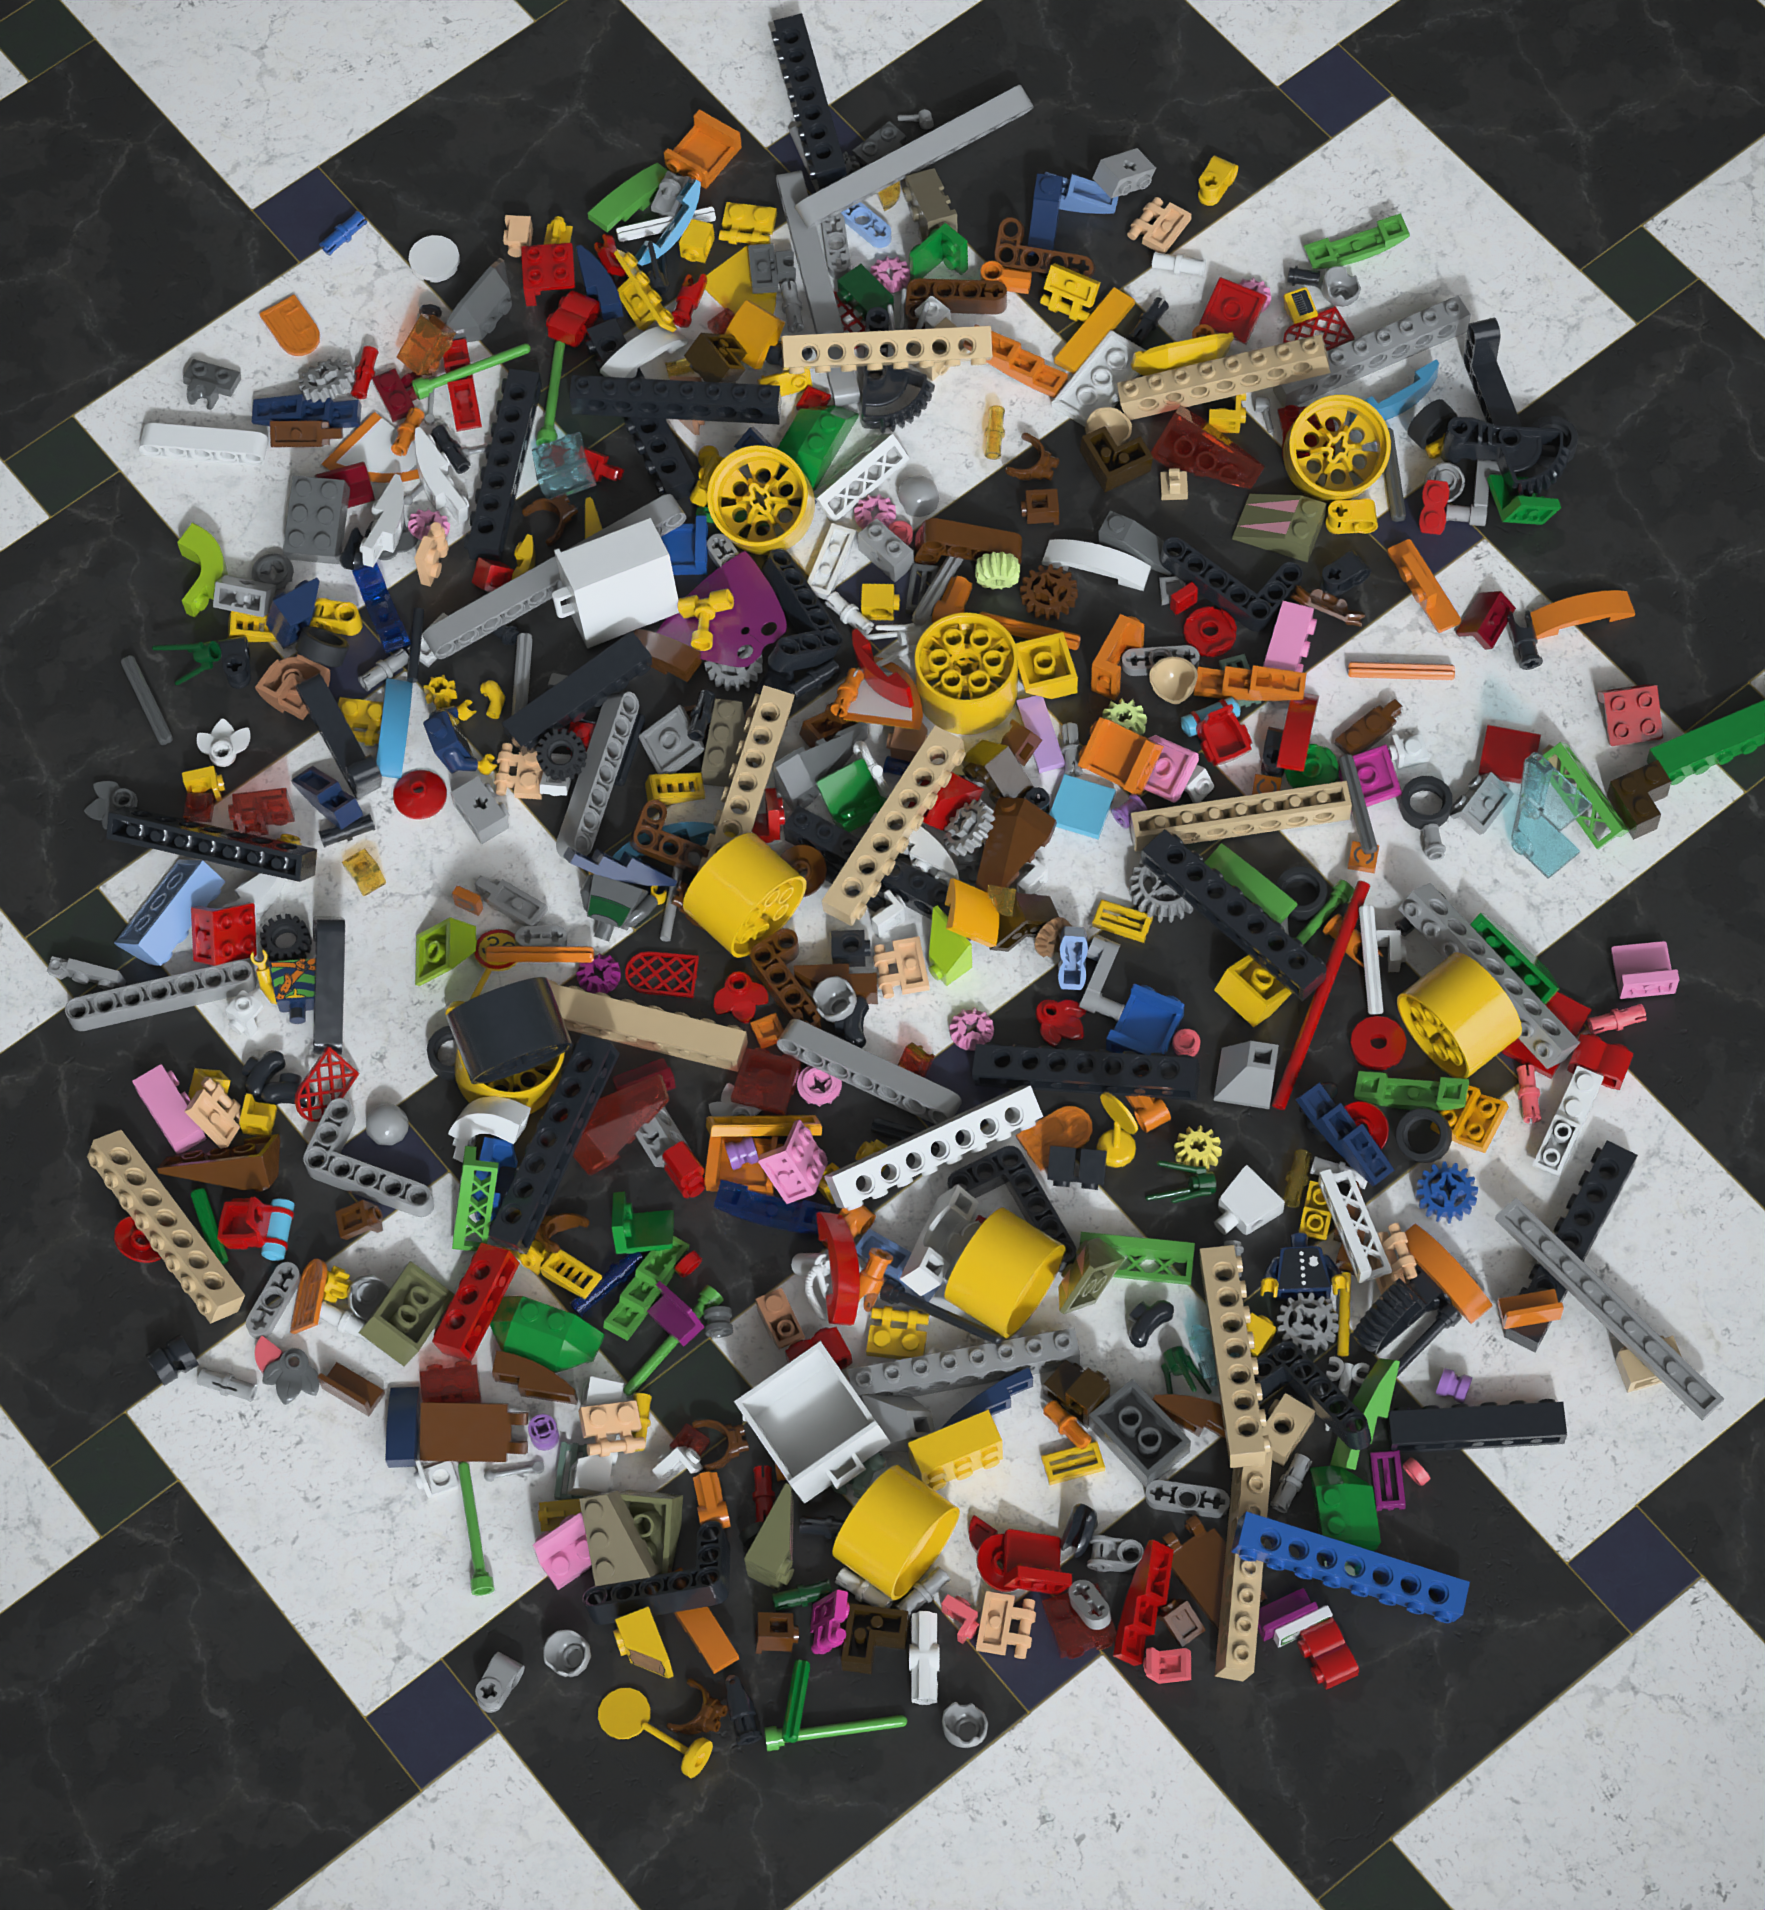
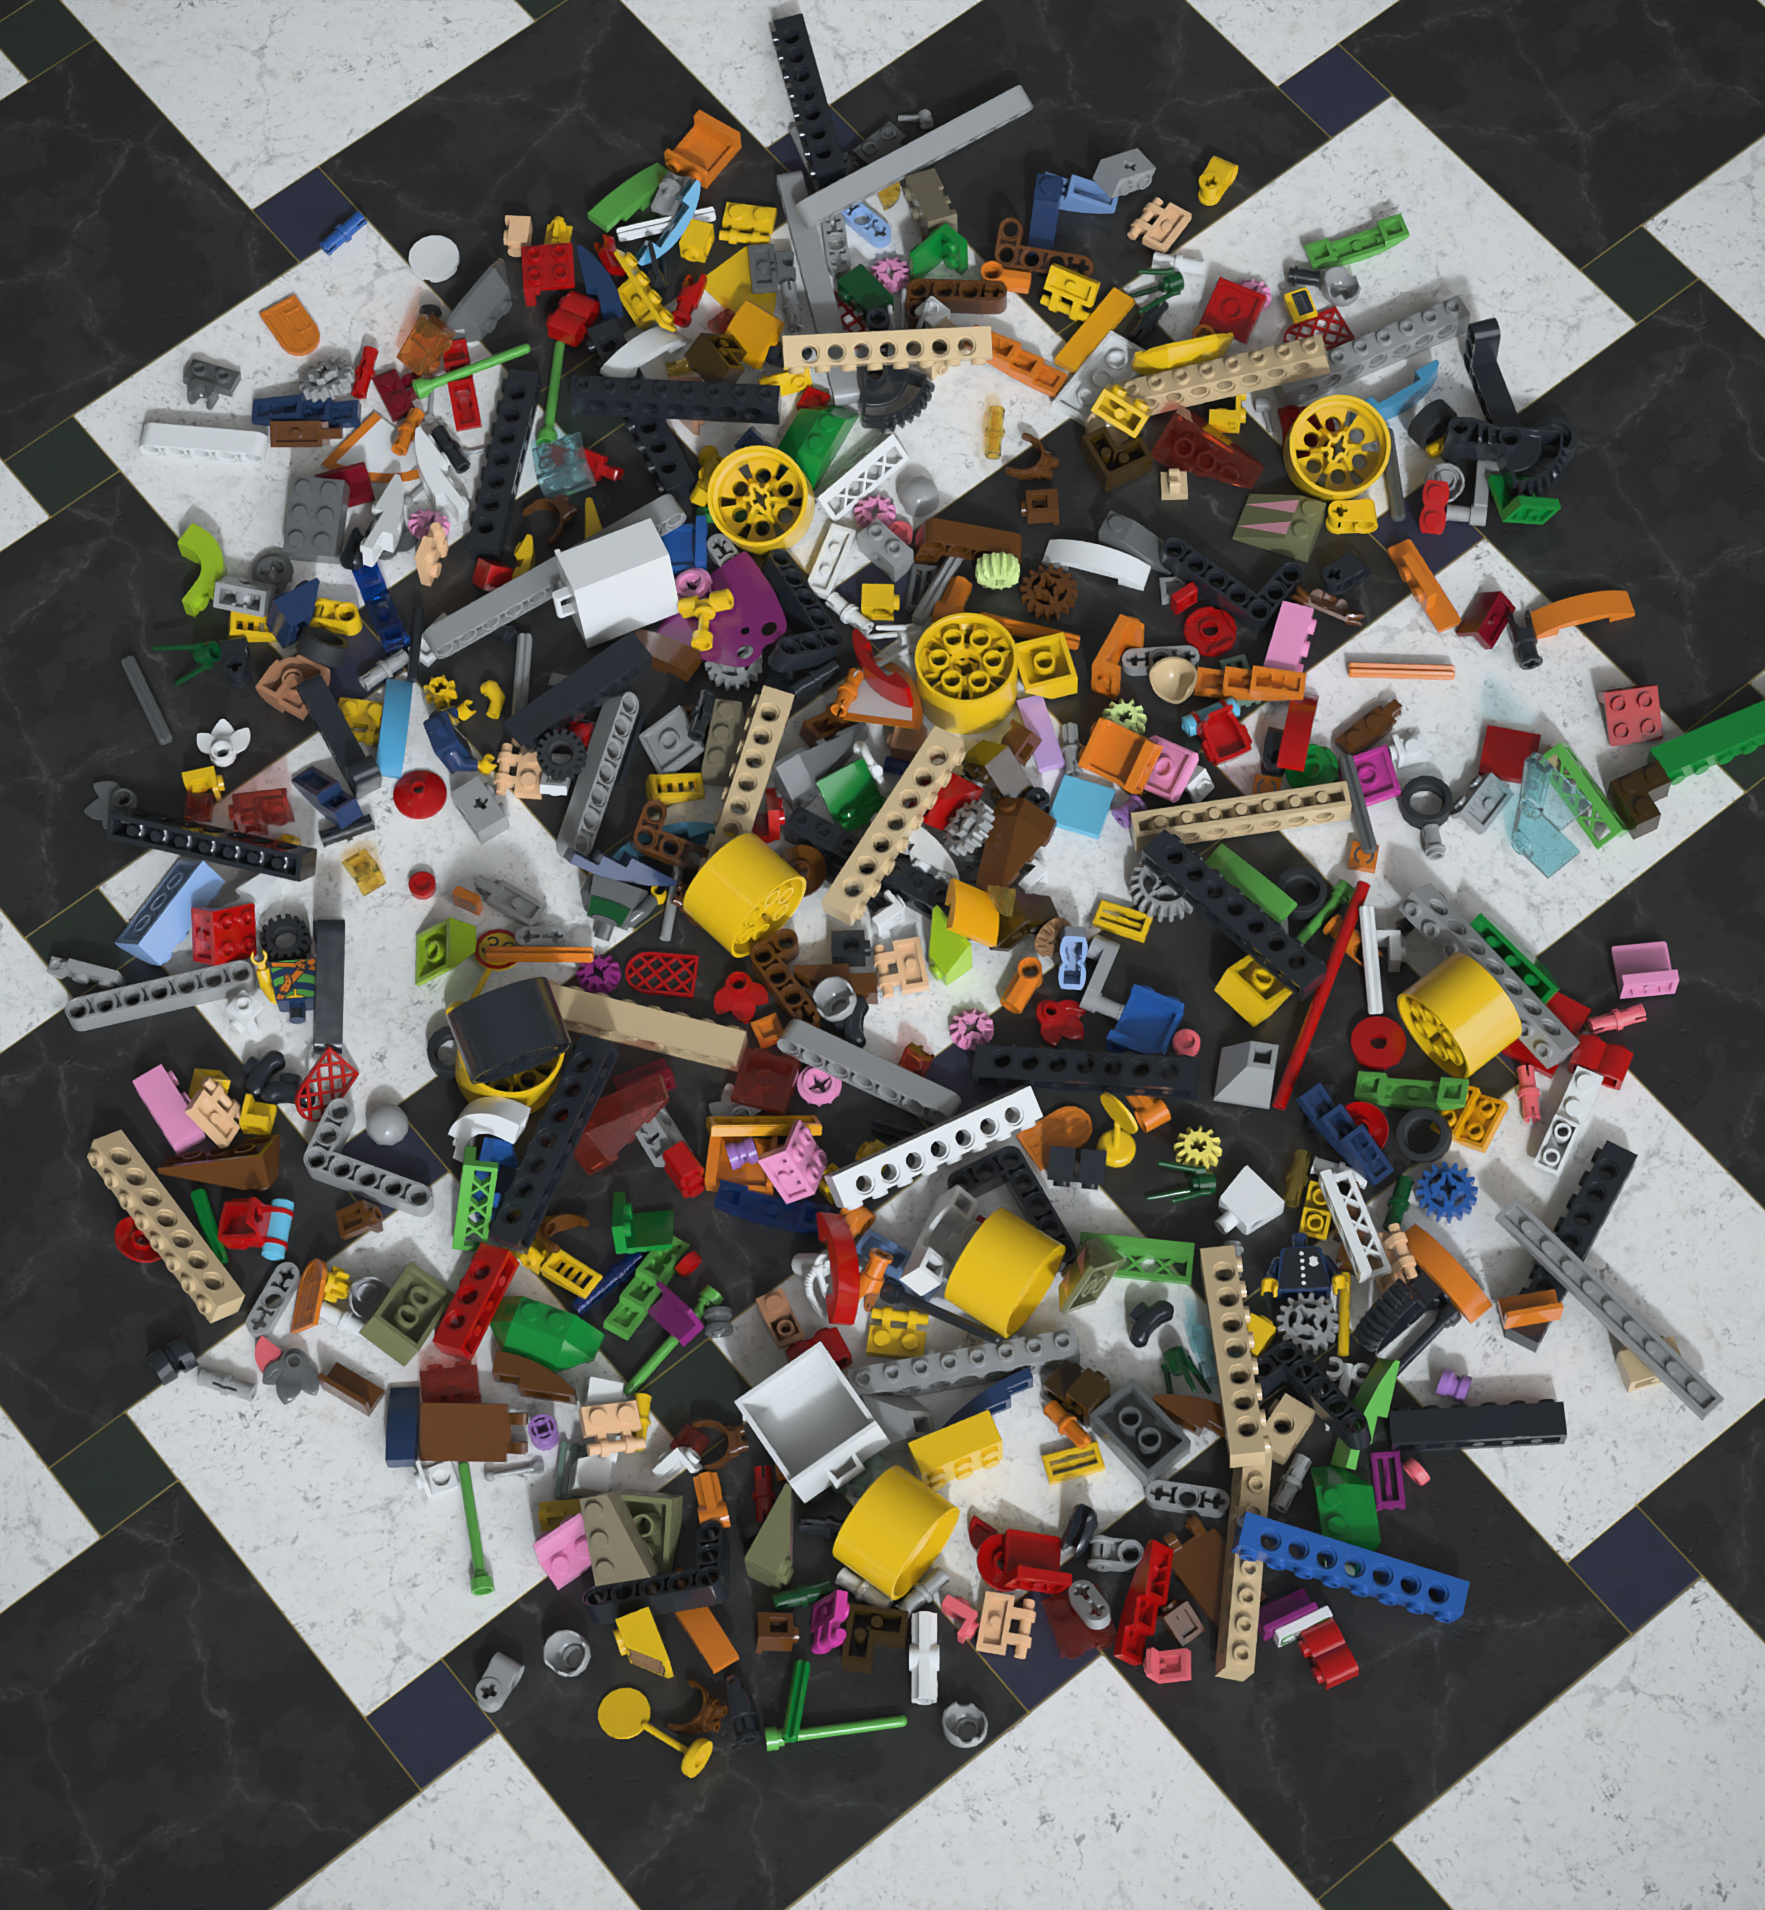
(422, 885): none -> red tile
(696, 577): none -> bright pink gear
(1022, 986): none -> orange piece
(1122, 409): none -> yellow brick
(1170, 283): none -> dark green plant
(1398, 1202): none -> dark green pin

